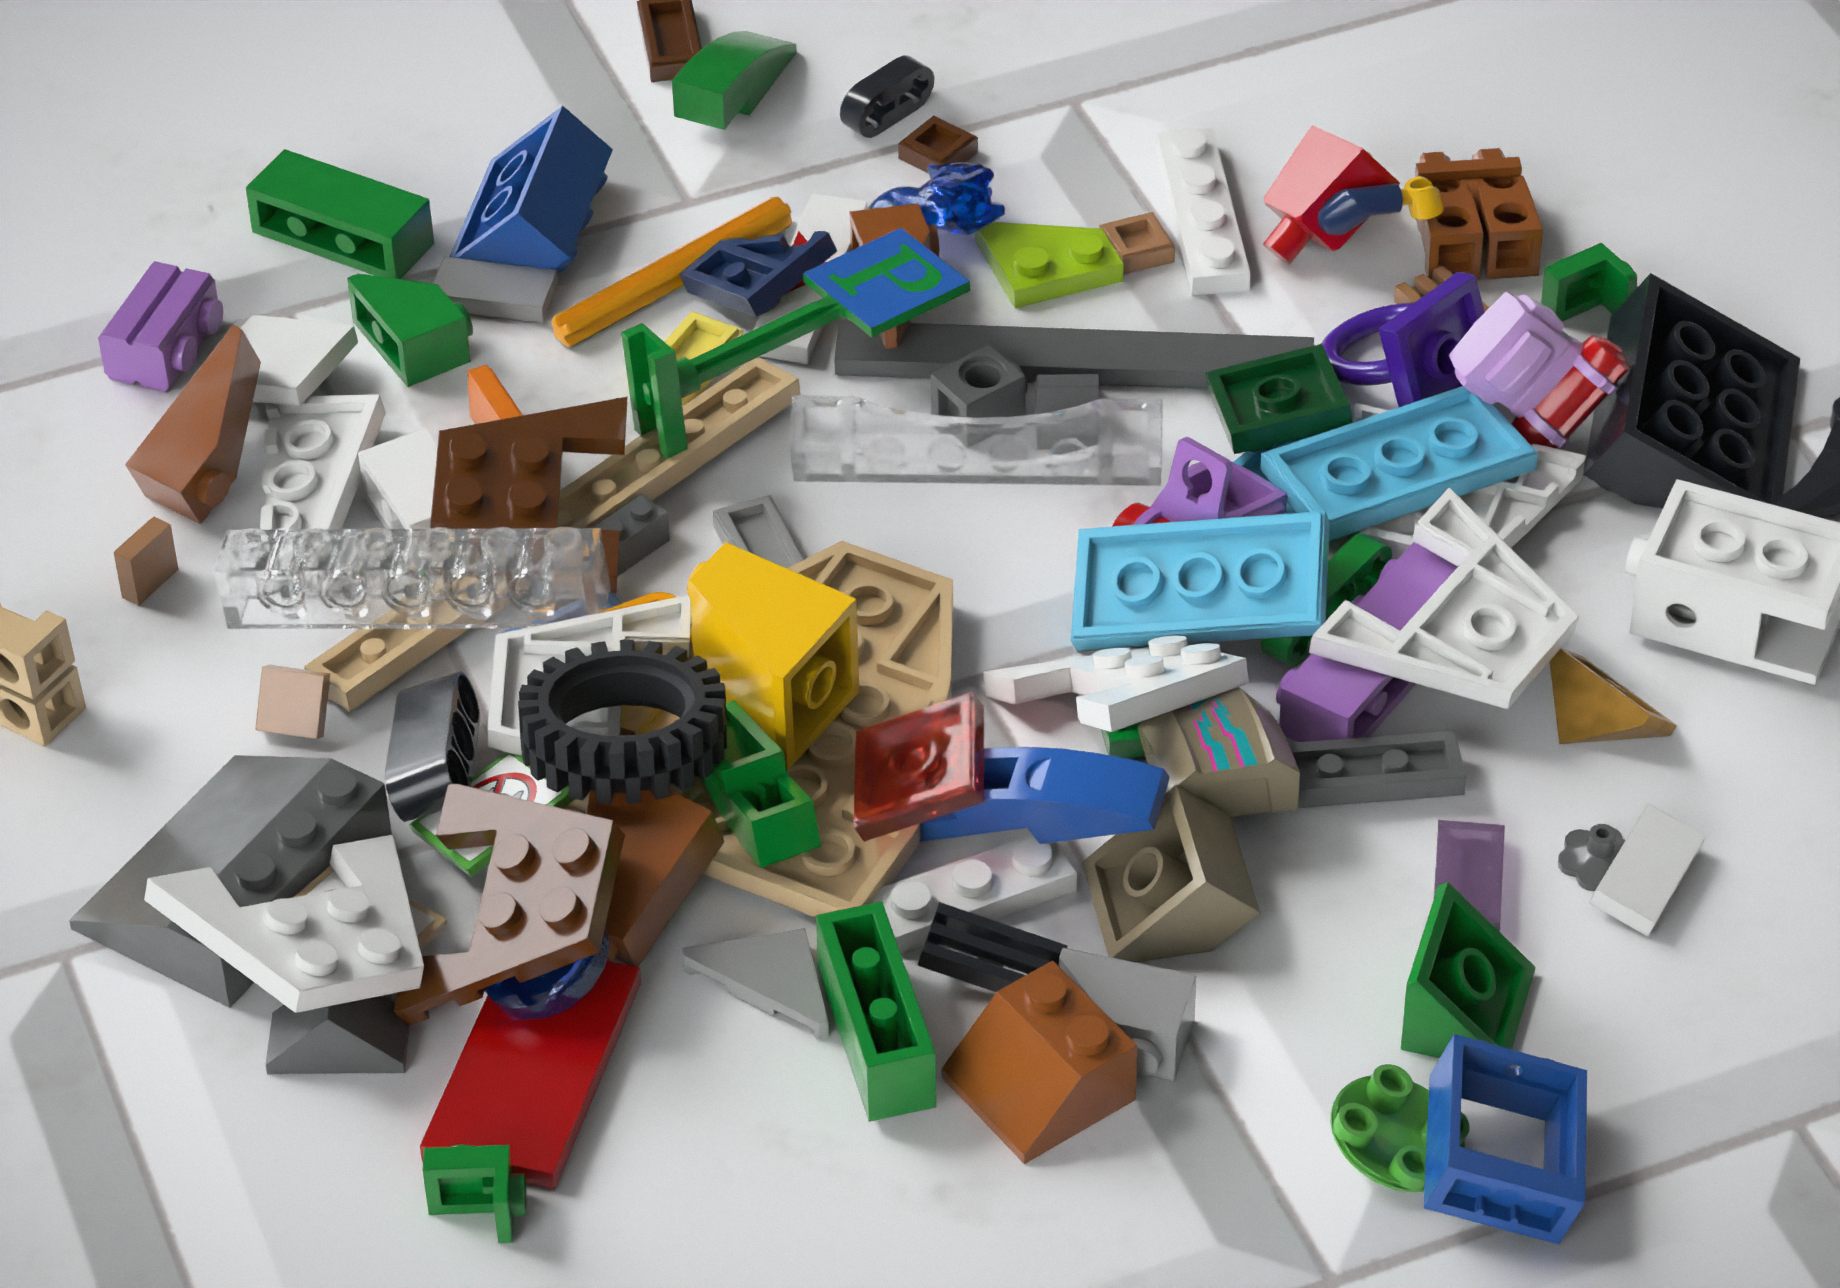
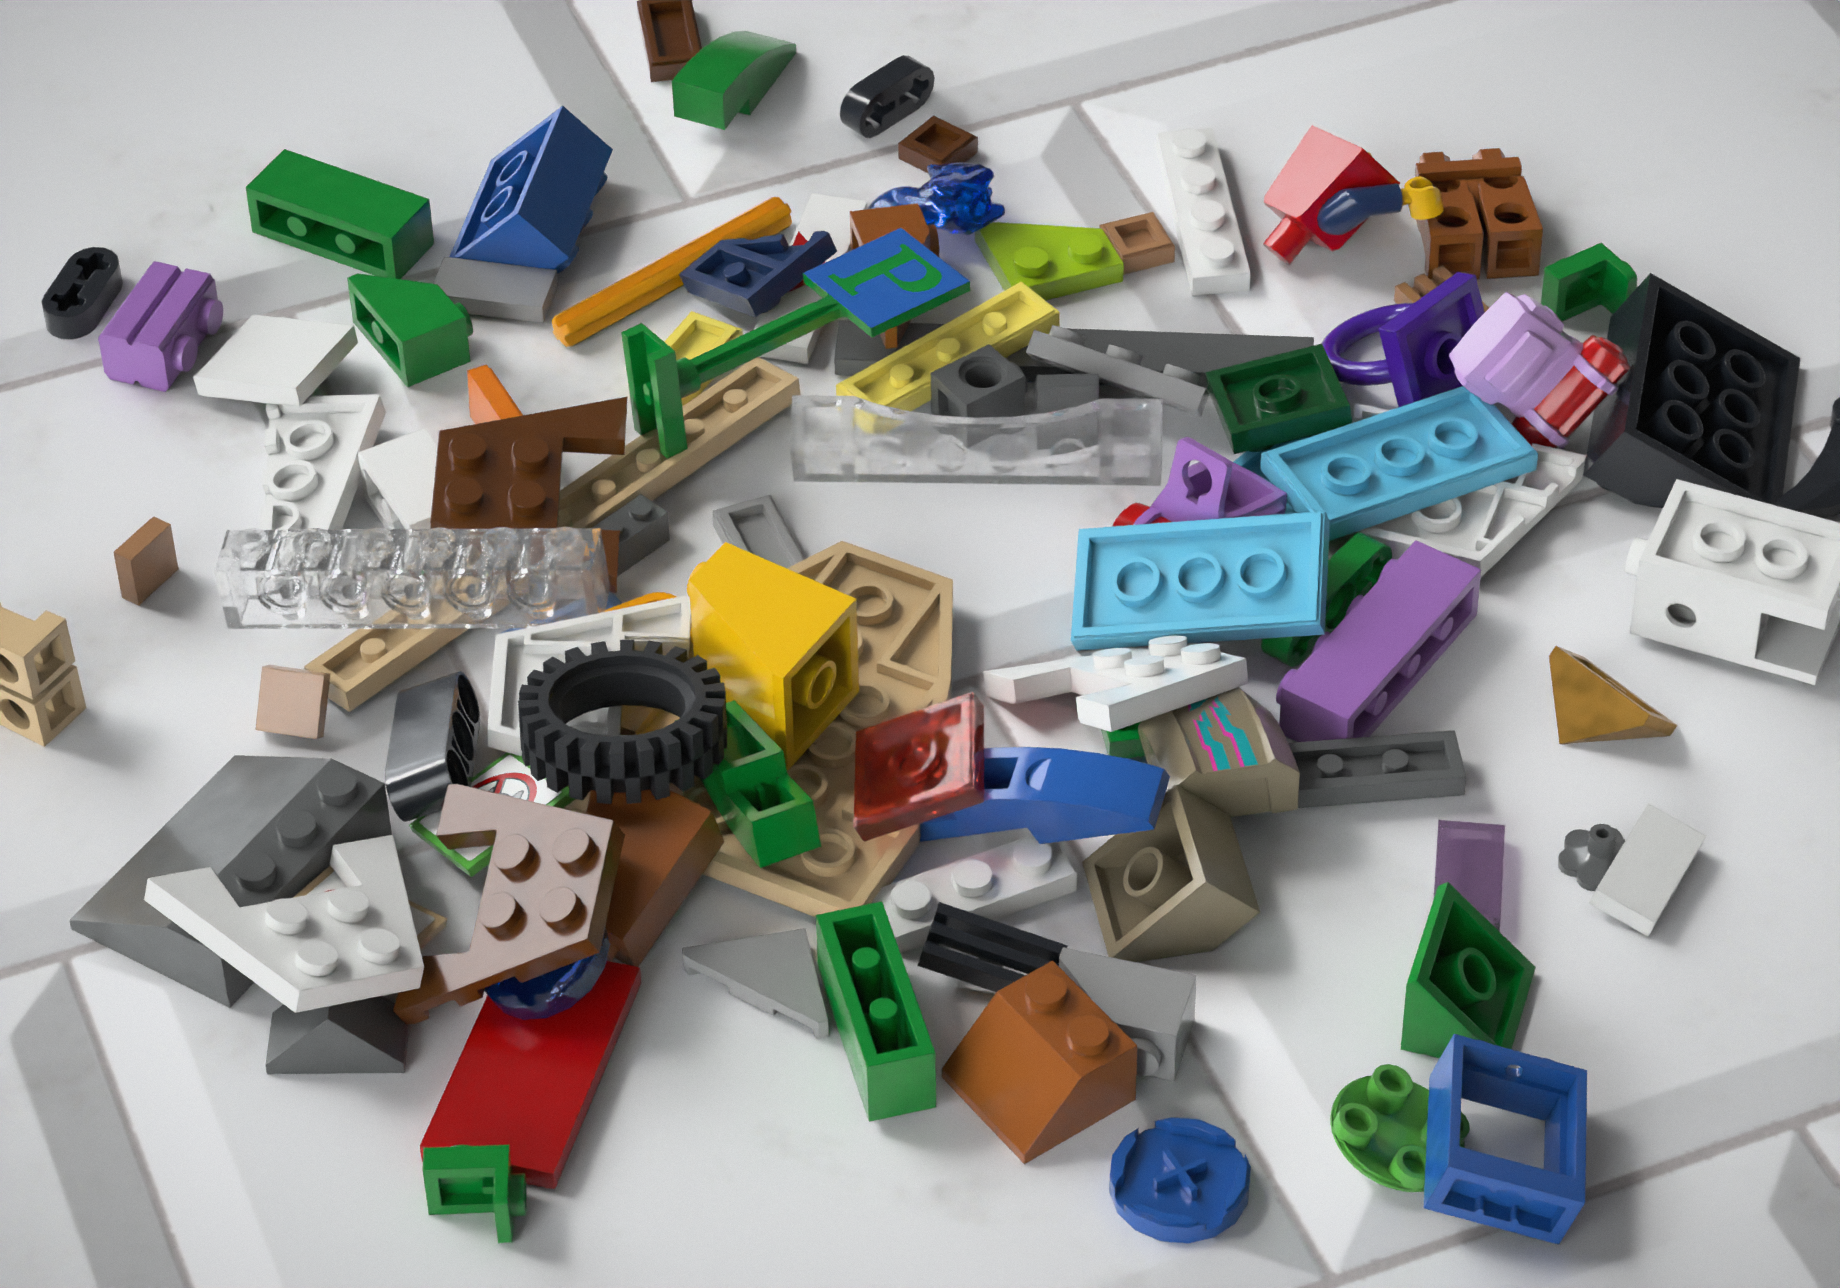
(93, 296): none -> black beam
(201, 437): dark orange slope -> none
(905, 375): none -> light yellow tile
(1119, 369): none -> light grey plate
(1179, 1180): none -> blue tile
(1477, 634): white wing -> none

